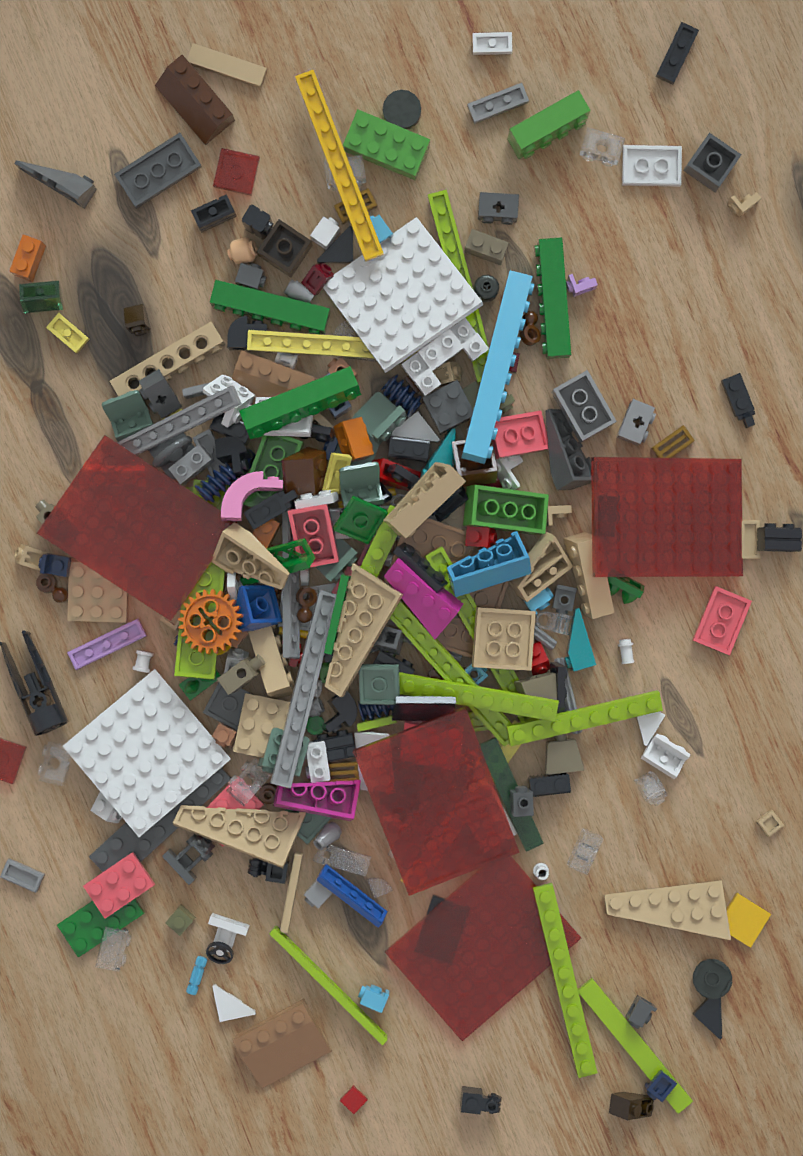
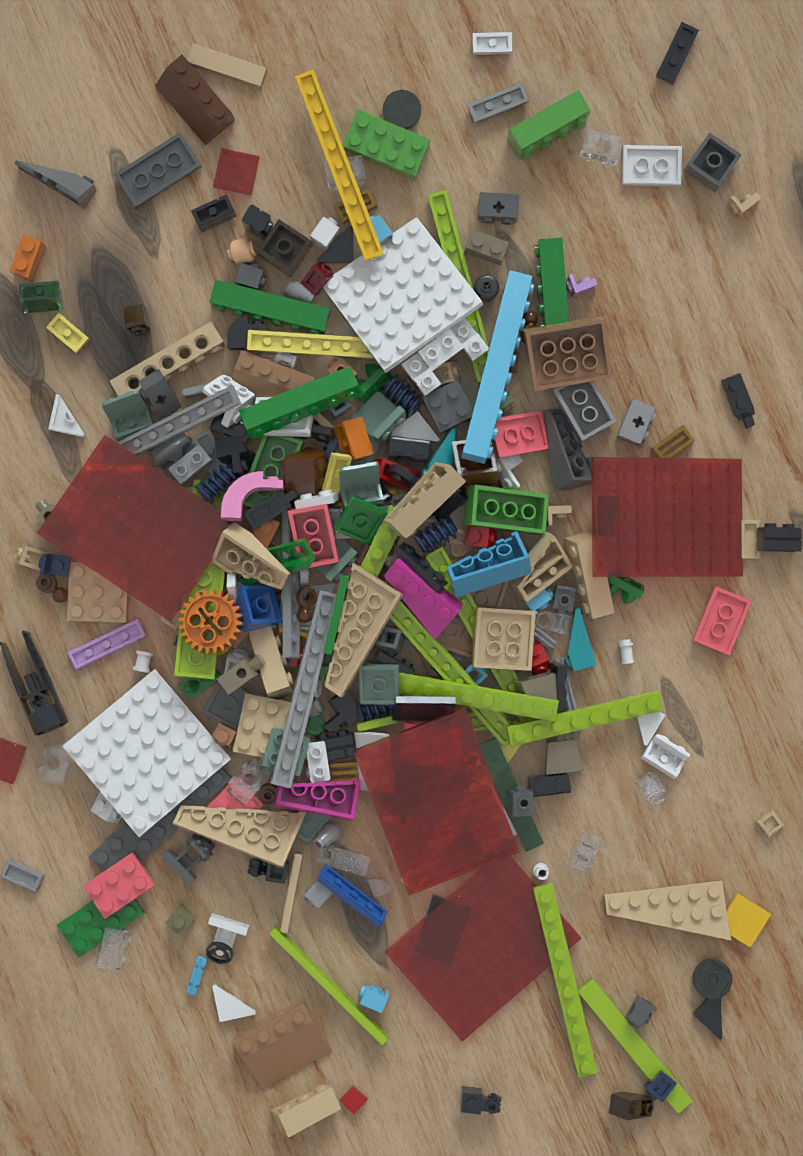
(63, 420): none -> white tile
(305, 1110): none -> tan wedge
(374, 384): none -> green tile
(436, 534): none -> dark blue piece
(568, 353): none -> medium nougat slope

